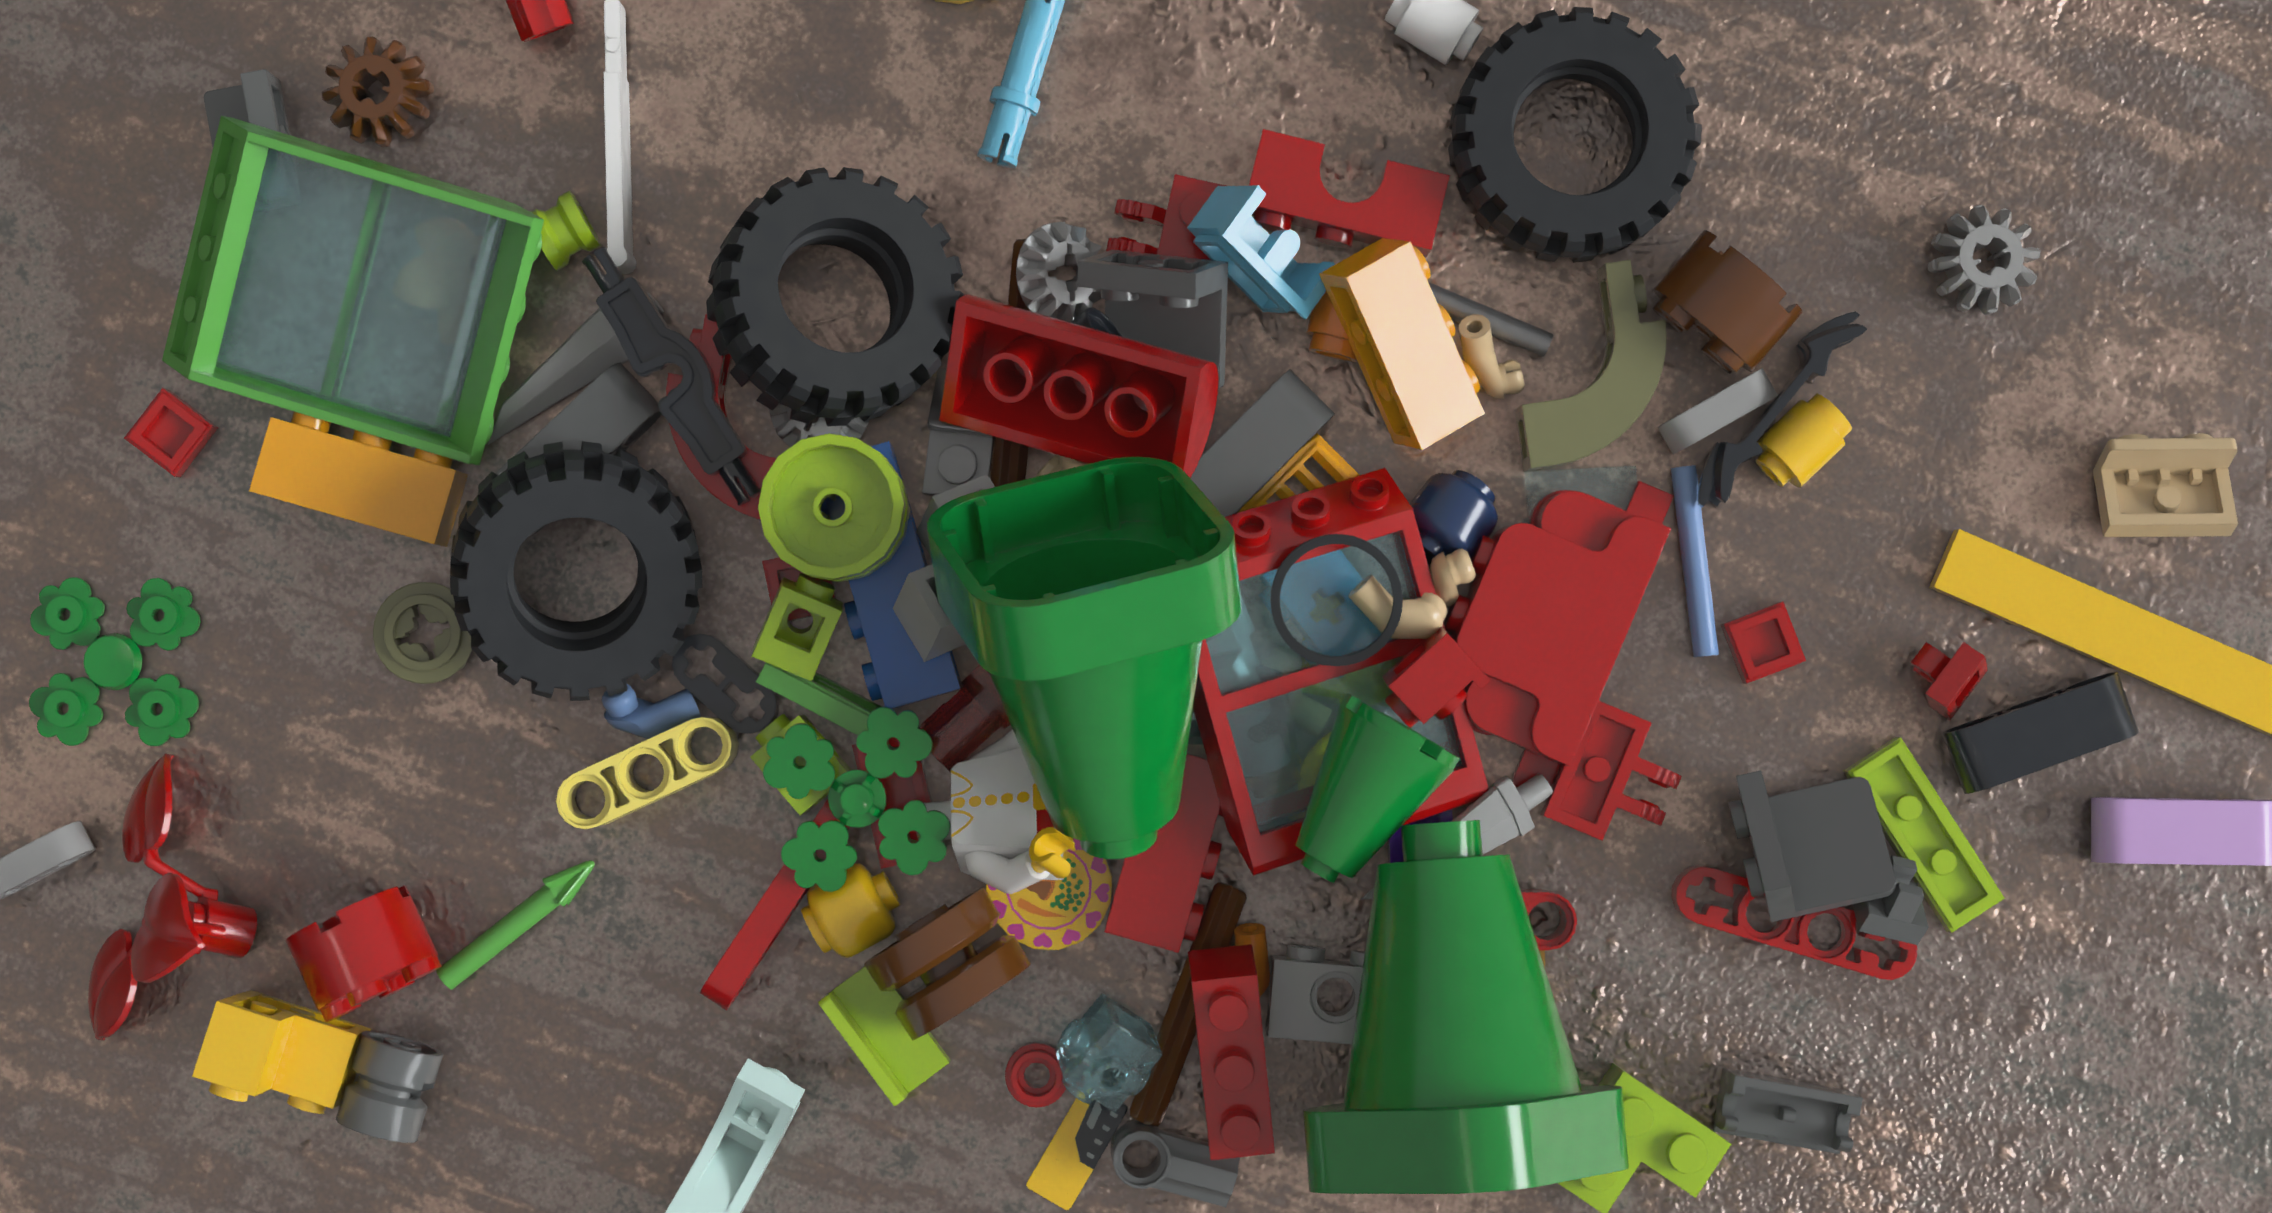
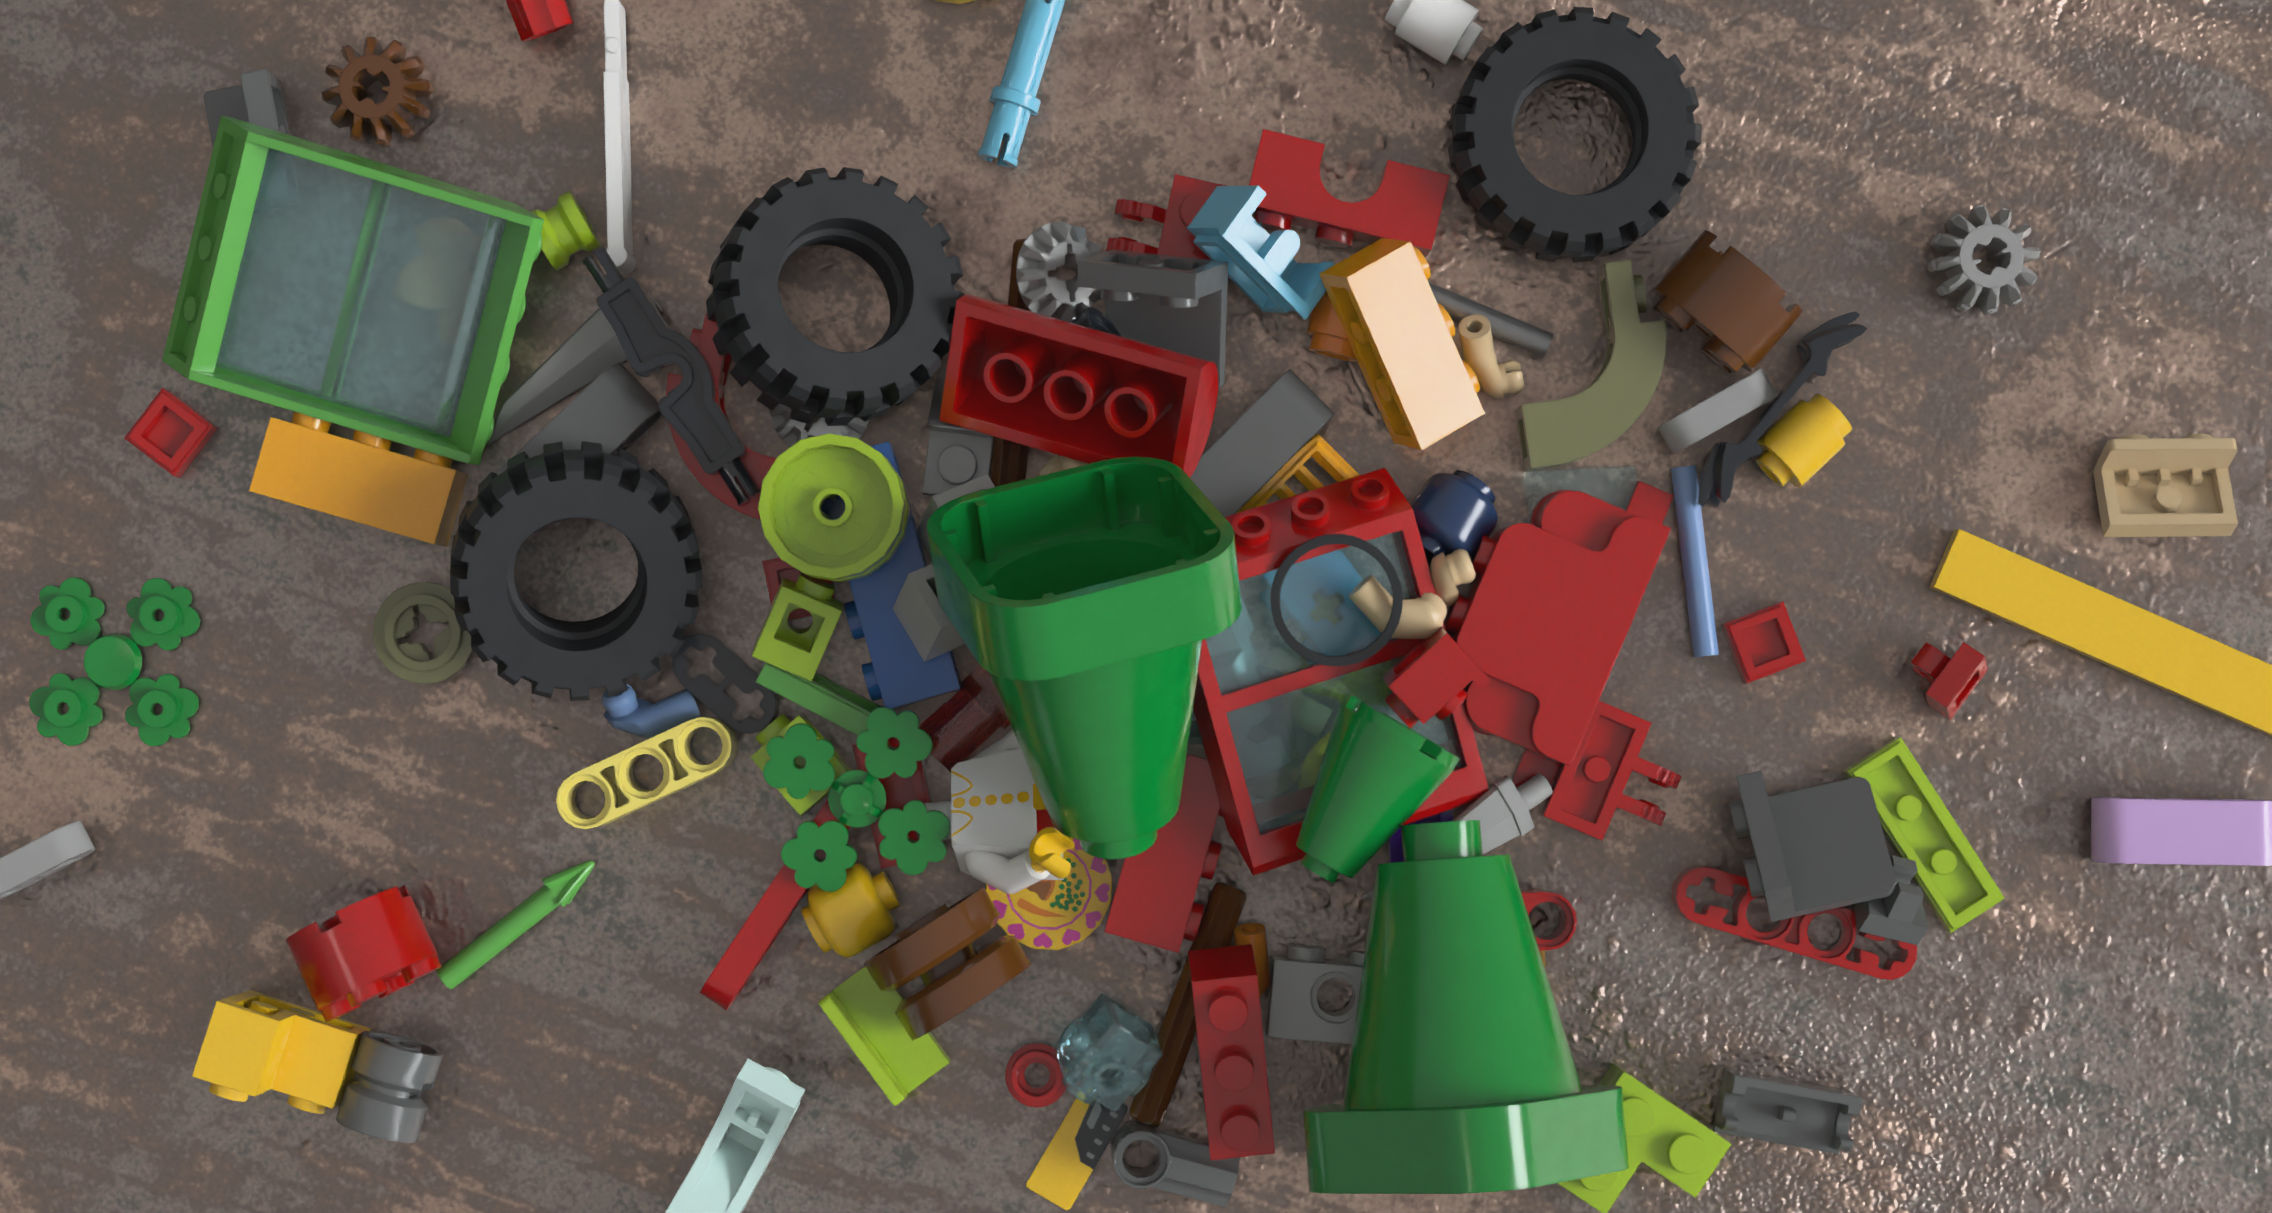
(171, 924): red plant -> none
(2041, 732): black beam -> none

